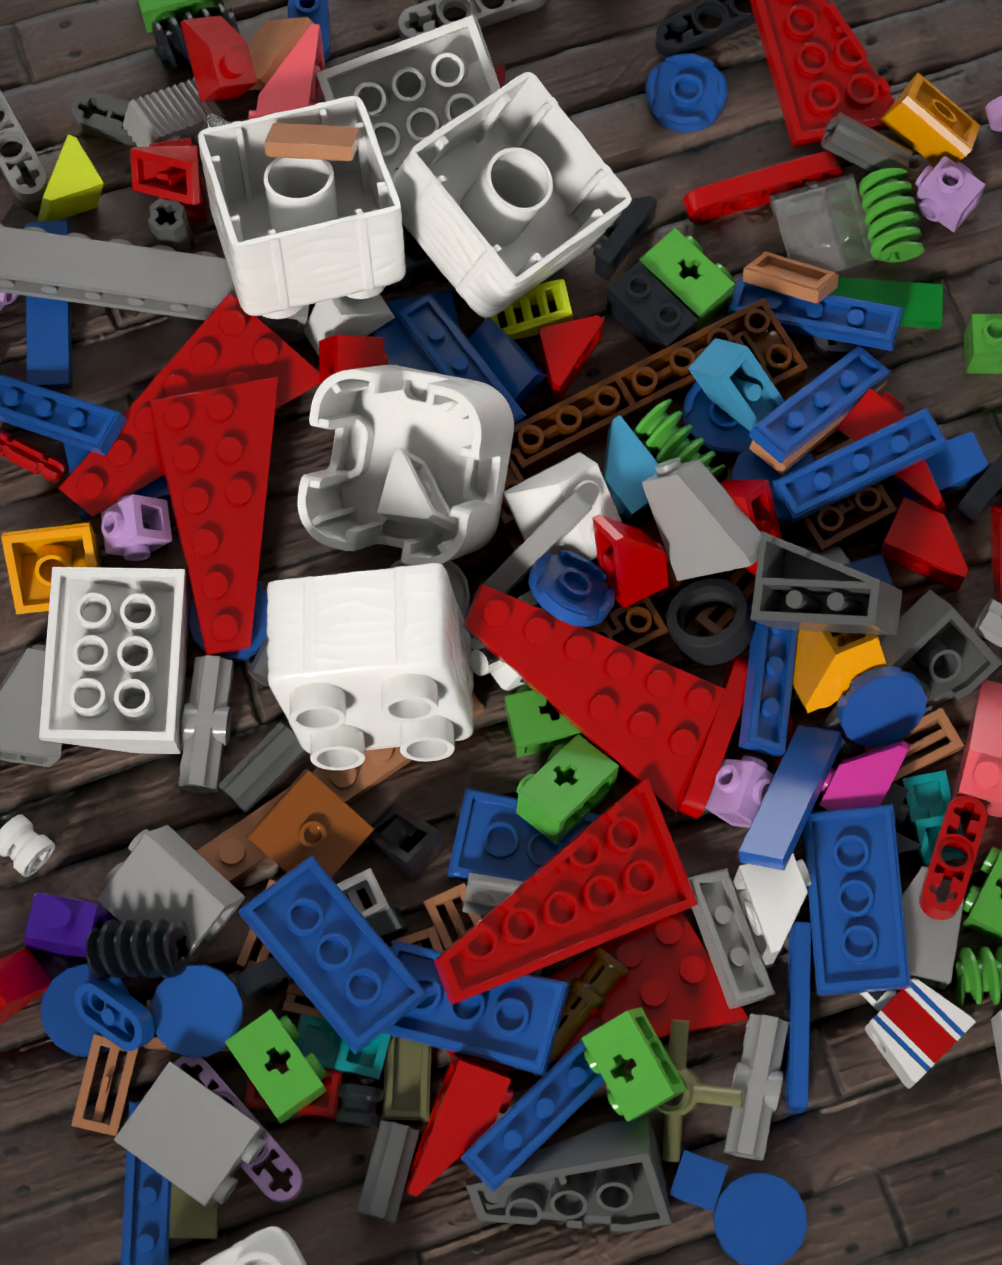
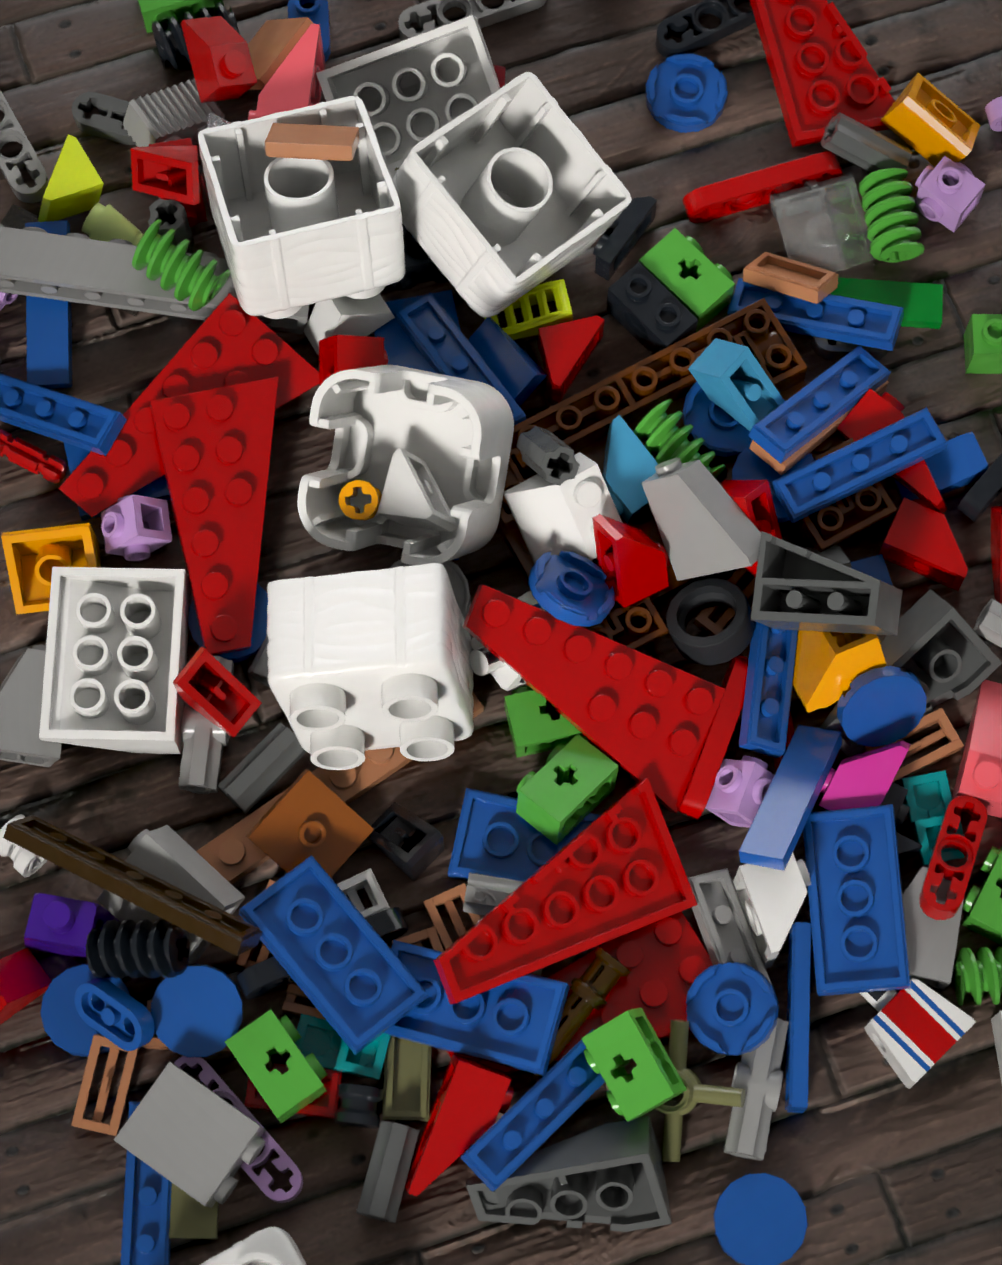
(106, 224): none -> yellowish green cone
(134, 884): none -> dark brown tile
(177, 267): none -> bright green piece
(215, 693): none -> red slope
(351, 490): none -> light orange bush
(542, 540): light grey beam -> none
(547, 455): none -> dark grey axle
(698, 1180): blue tile -> none
(732, 1008): none -> blue tile

